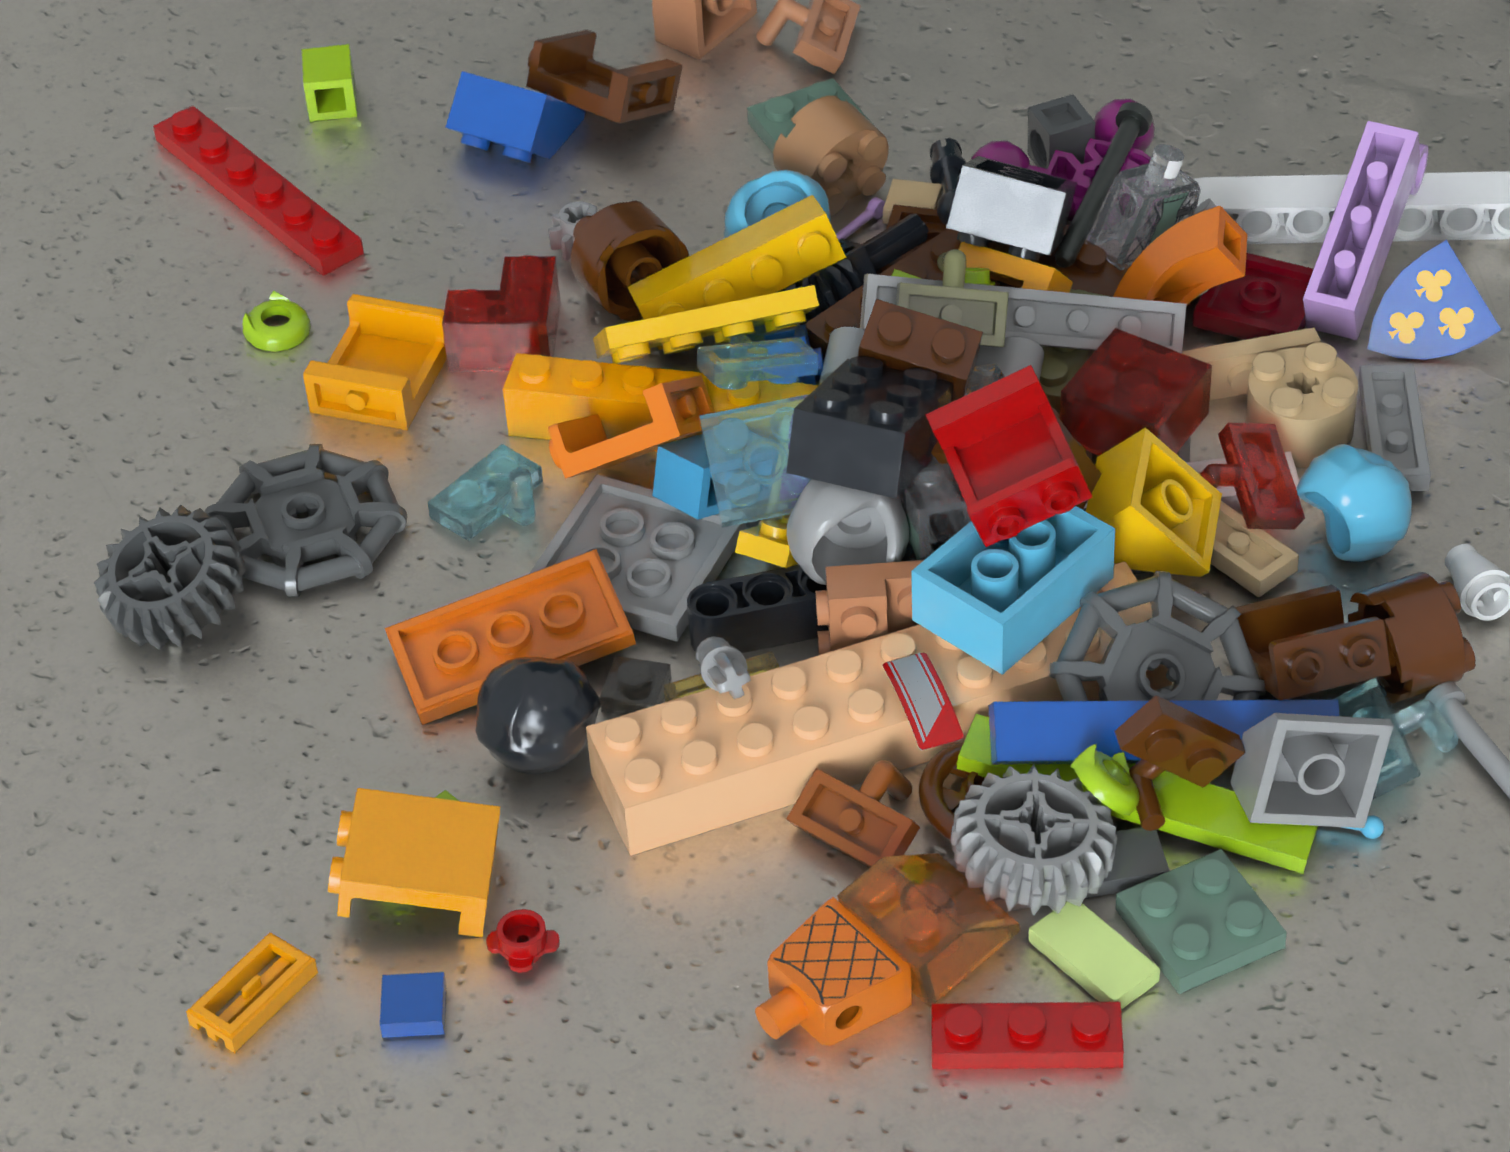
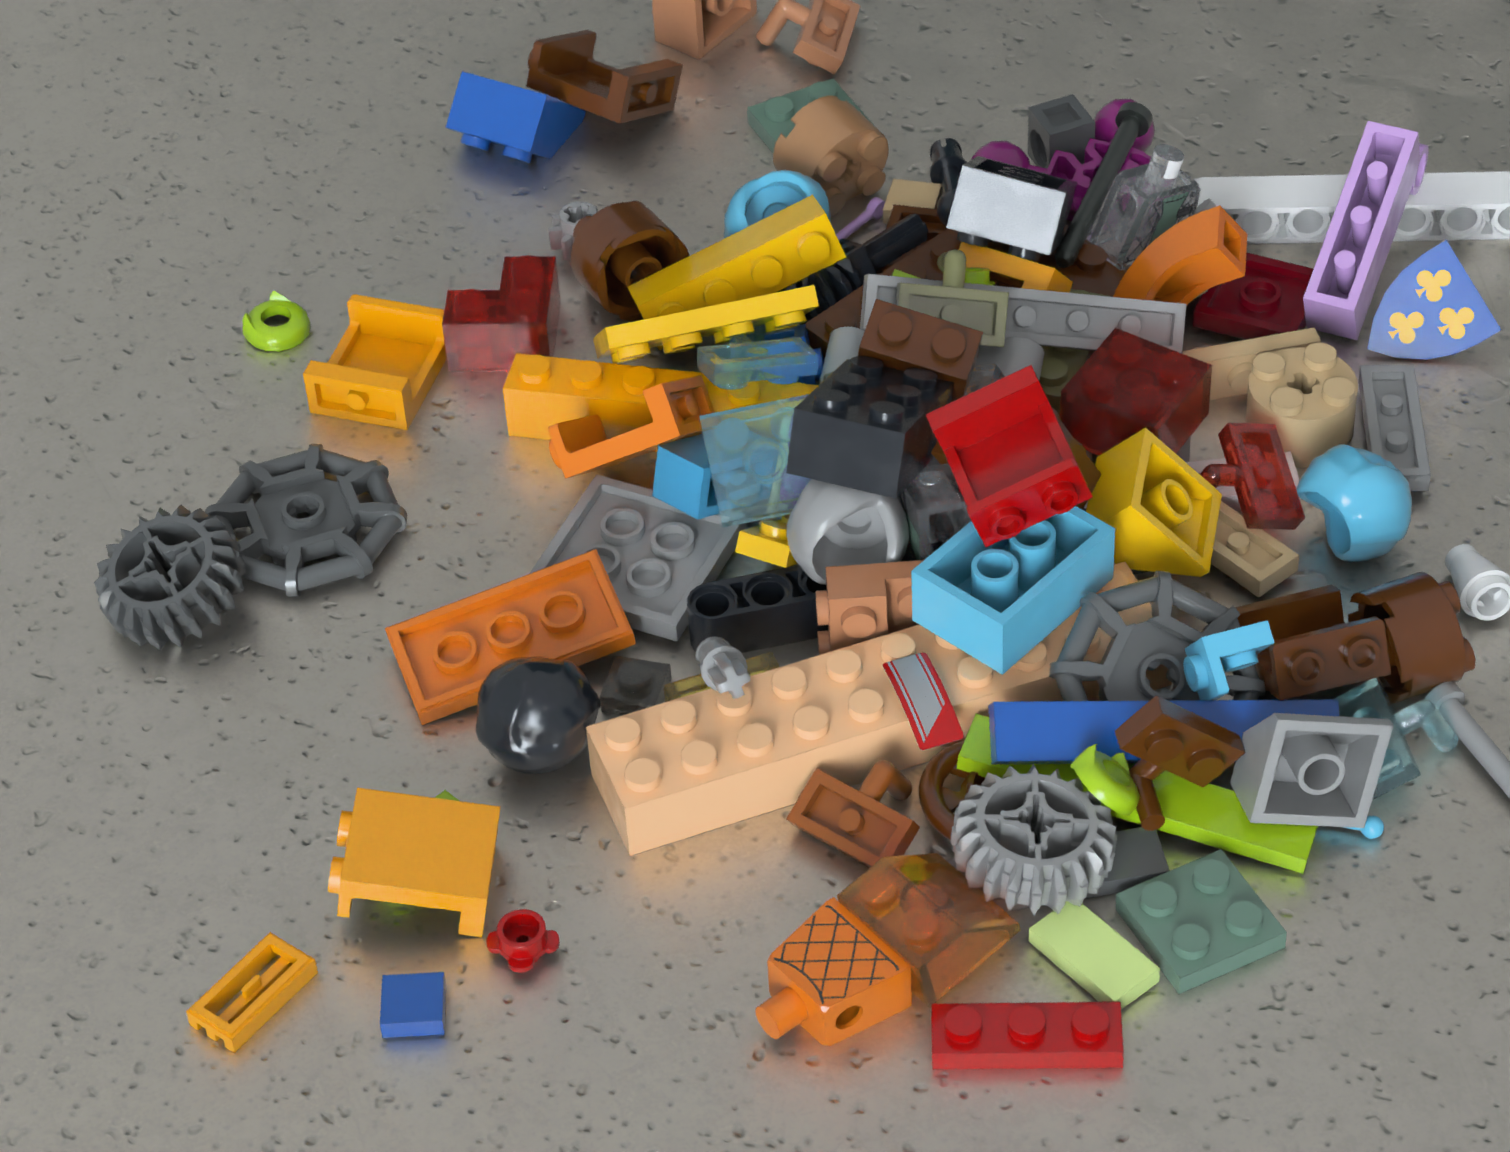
(259, 190): red plate -> none
(329, 83): lime brick -> none
(492, 487): clear light blue plate -> none
(1232, 649): none -> medium azure bracket

